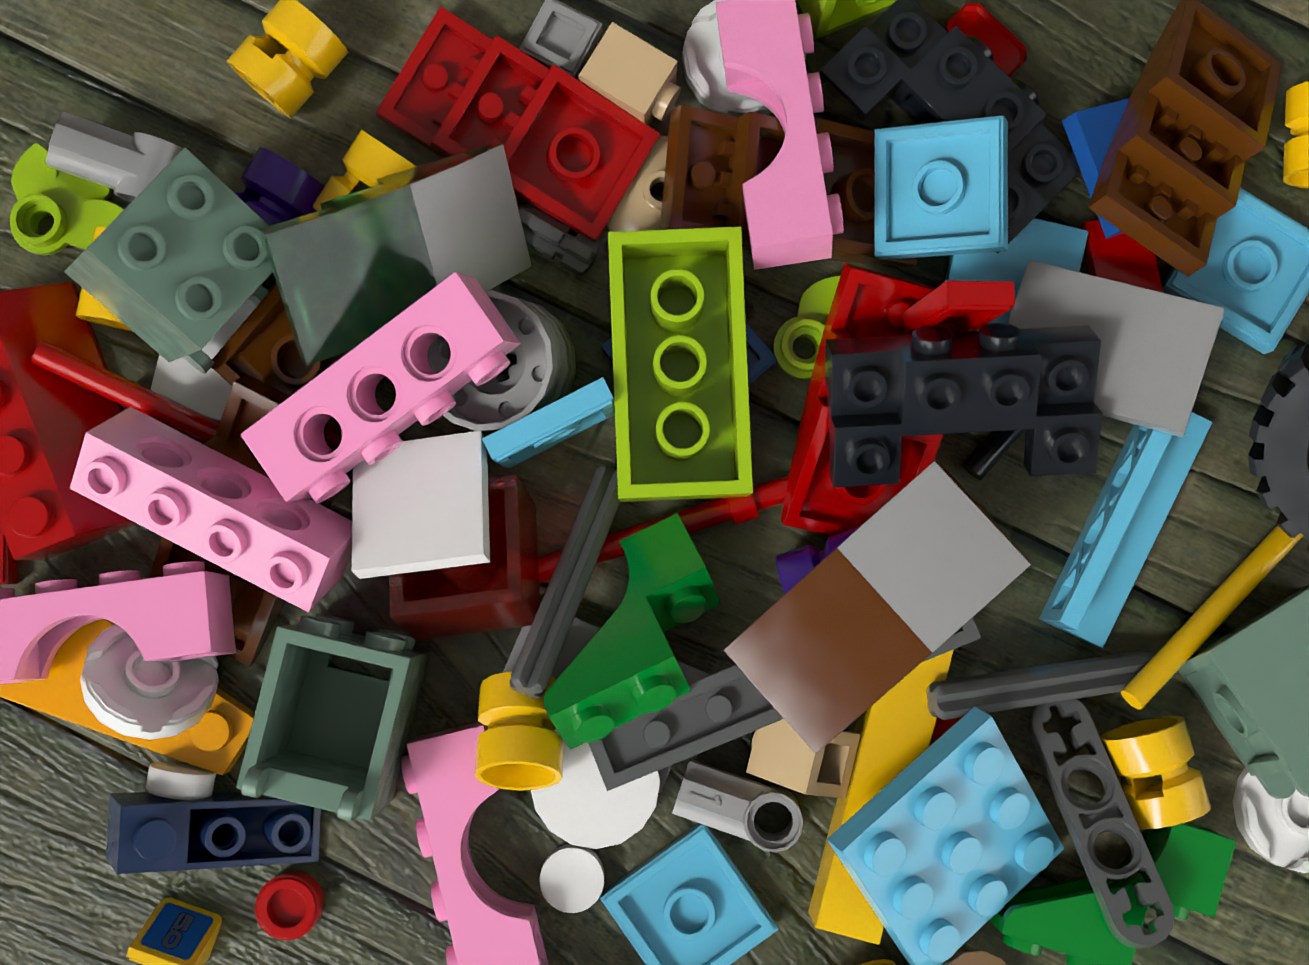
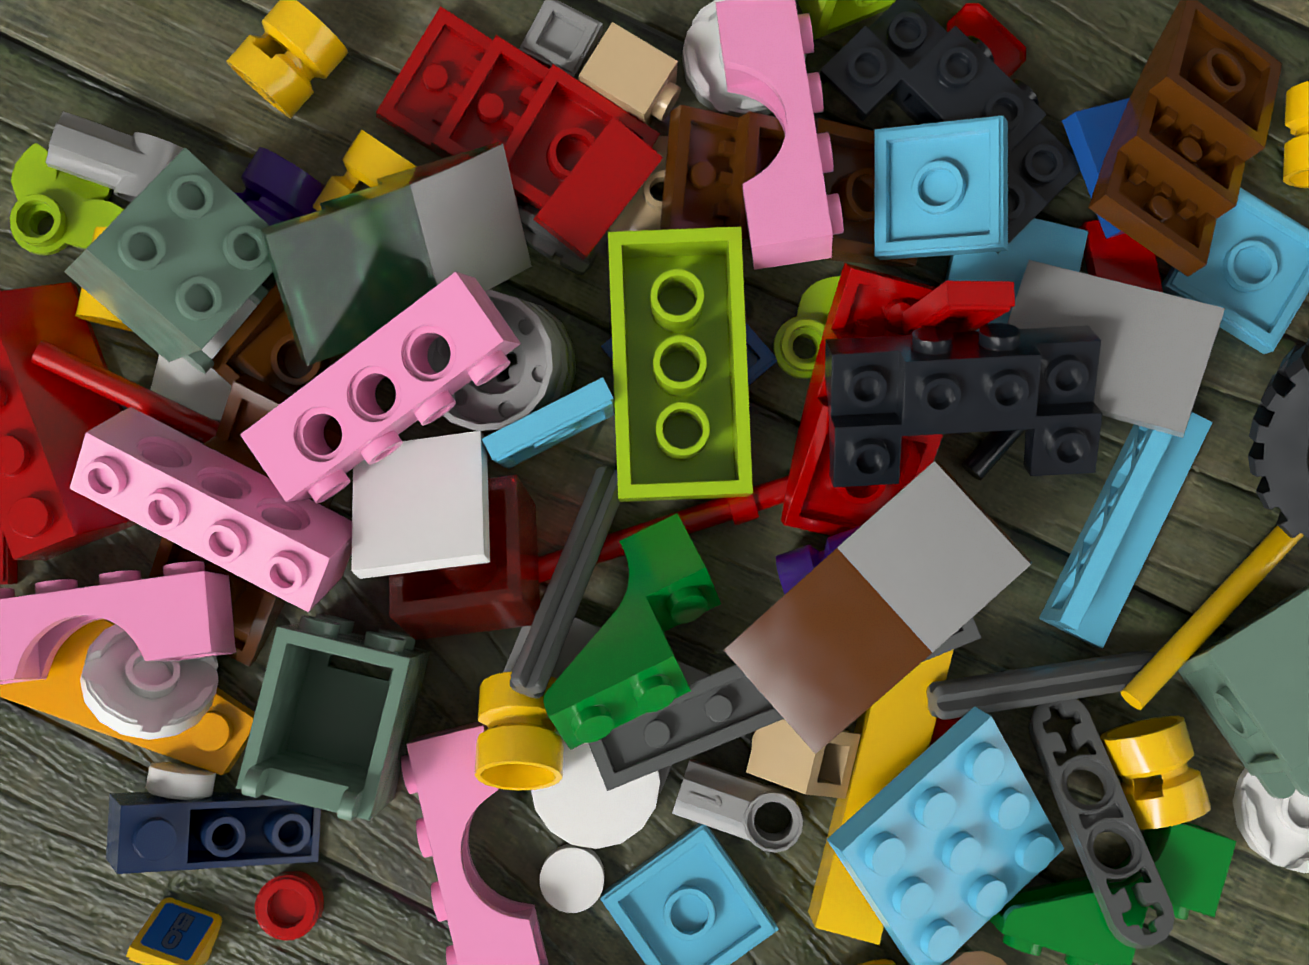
(598, 188): none -> red tile

